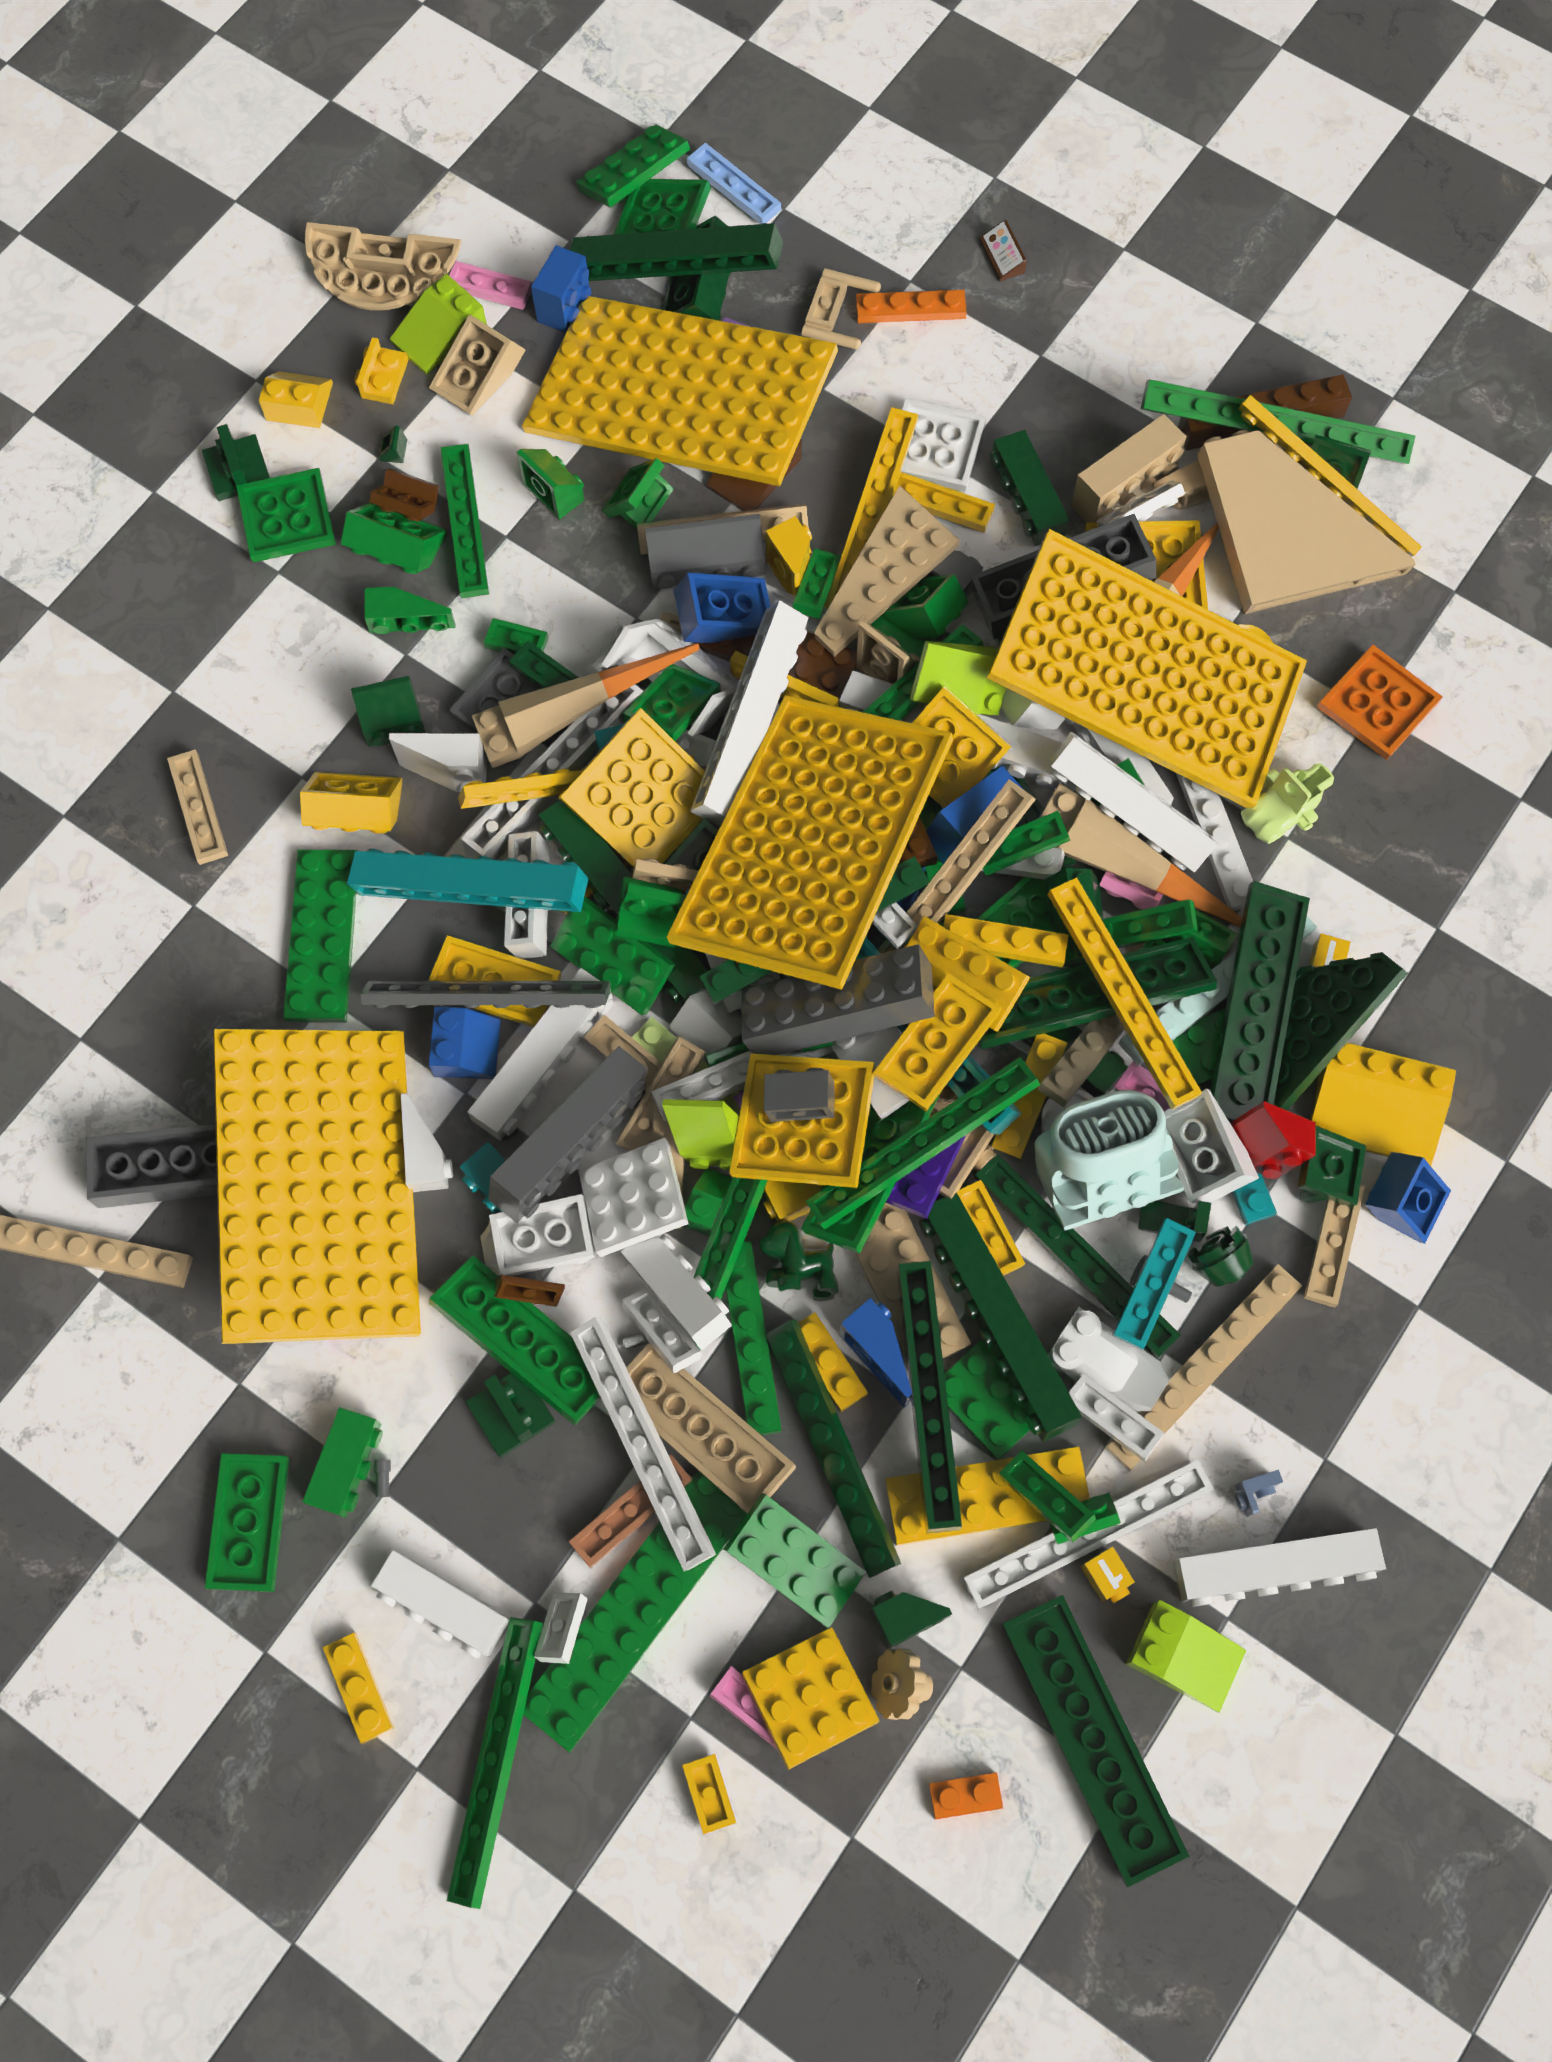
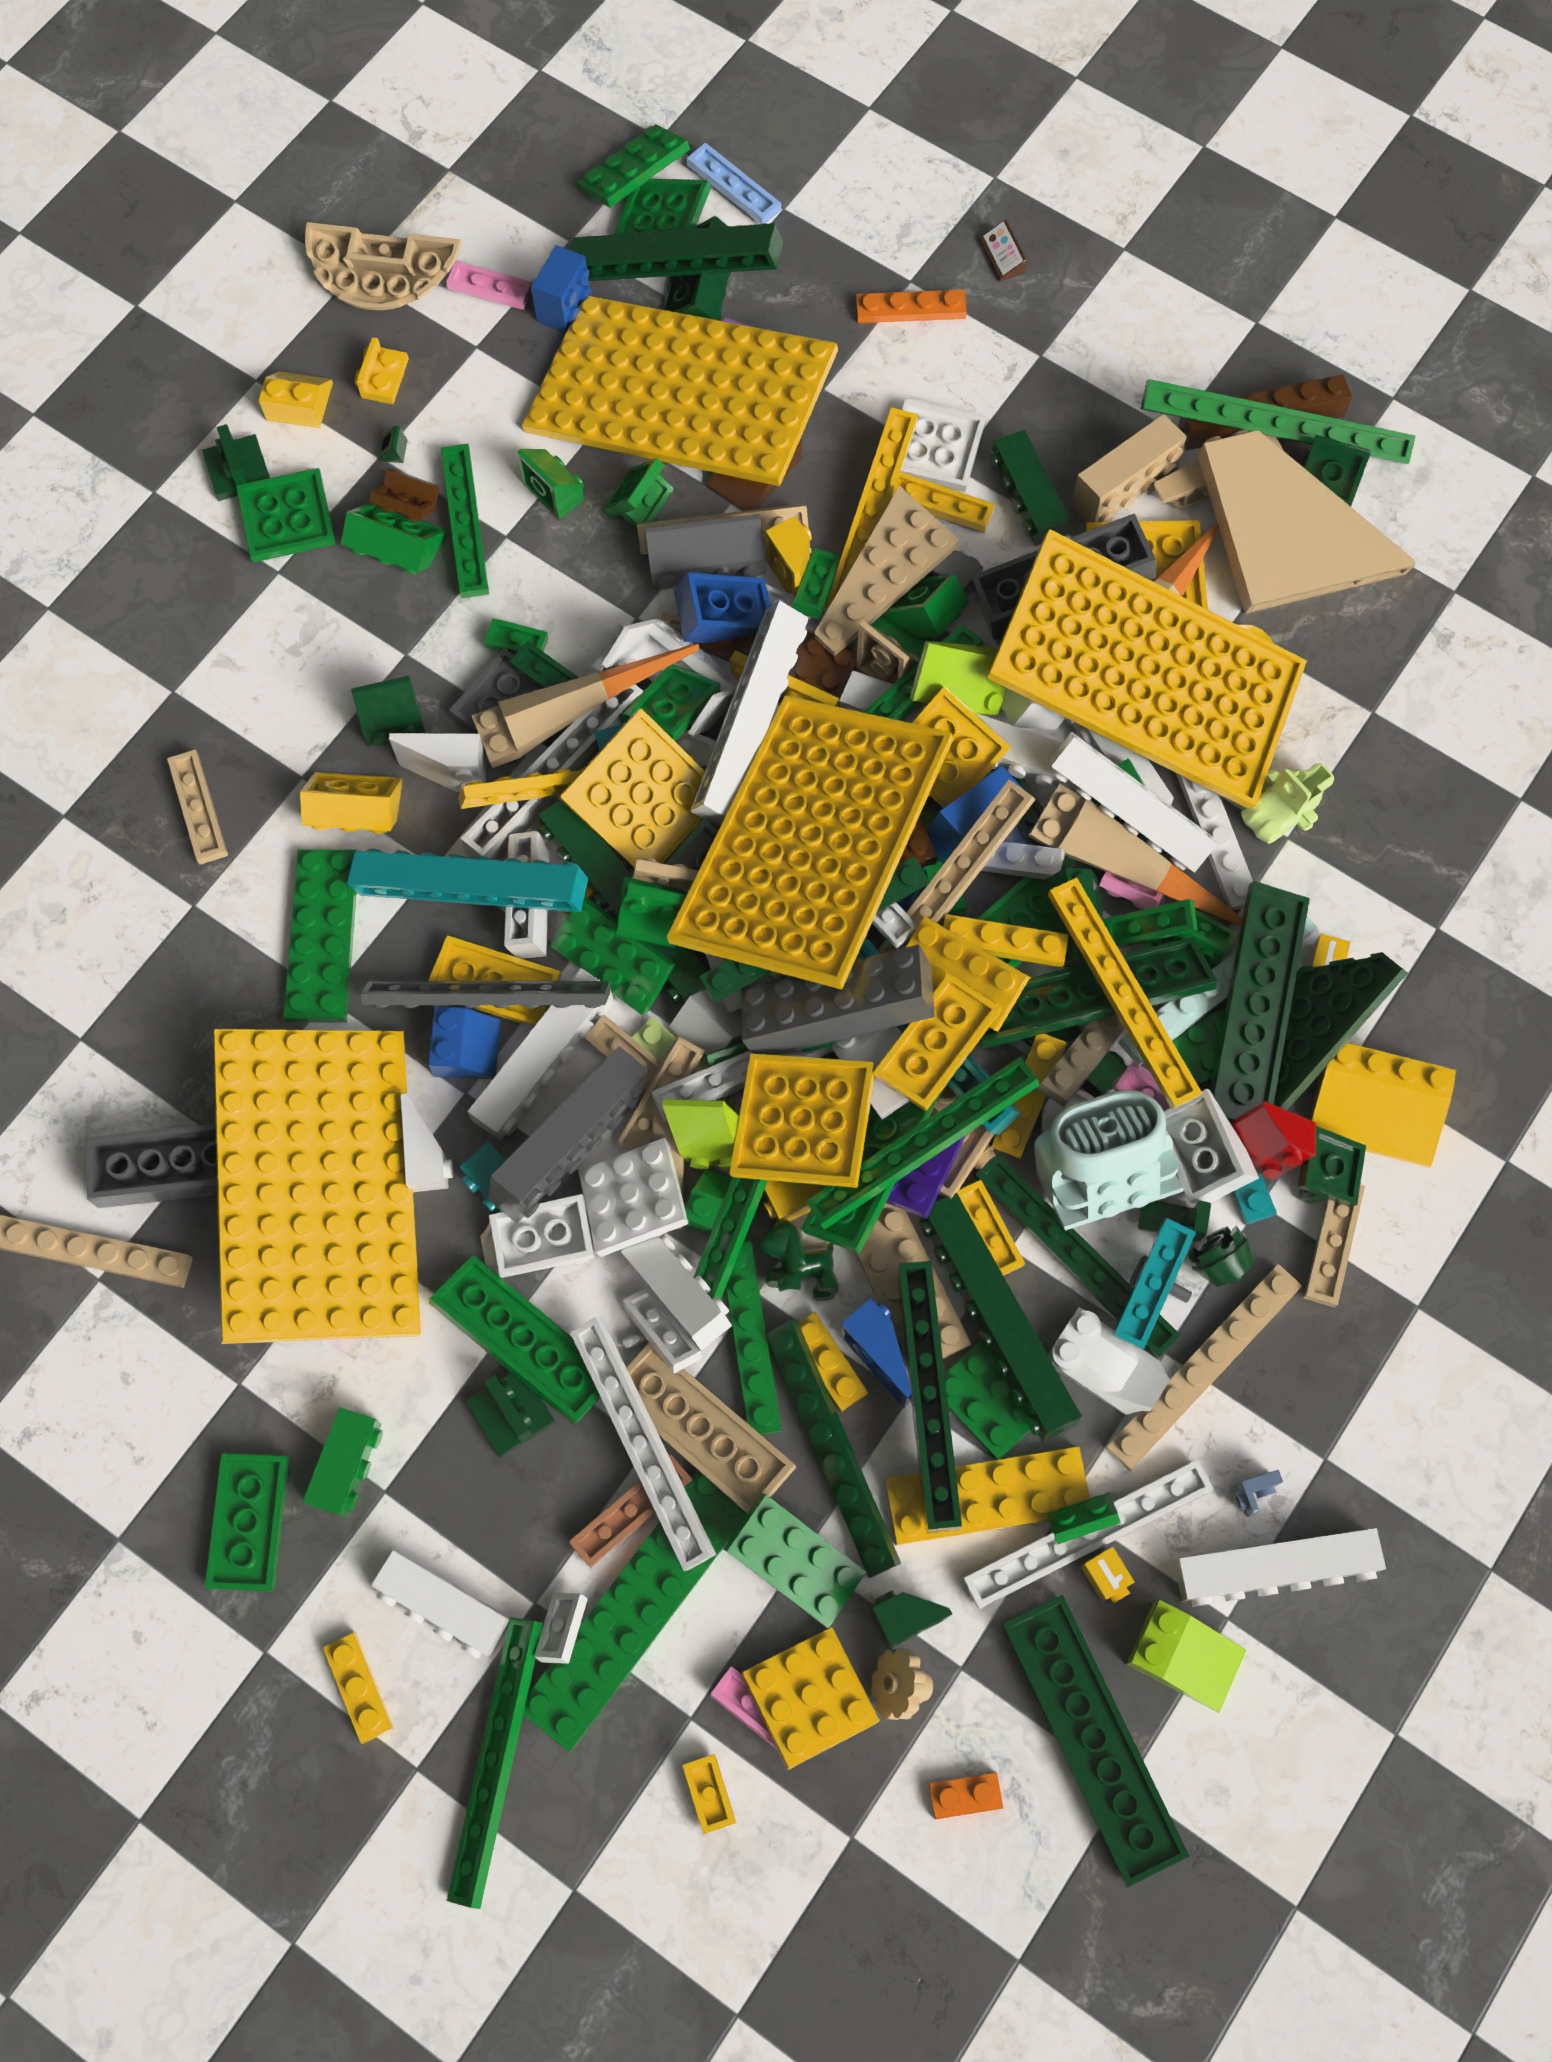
(382, 1470): dark grey piece -> none
(397, 610): green slope -> none
(435, 323): lime slope -> none
(476, 365): tan slope -> none
(528, 1290): reddish brown slope -> none
(799, 1095): dark grey brick -> none
(827, 305): tan plate -> none
(1028, 841): green plate -> none
(1047, 1496): green plate -> none
(1115, 1418): white plate -> none
(1162, 496): white plate -> none
(1278, 433): yellow plate -> none
(1379, 702): orange plate -> none
(1408, 1196): blue slope -> none

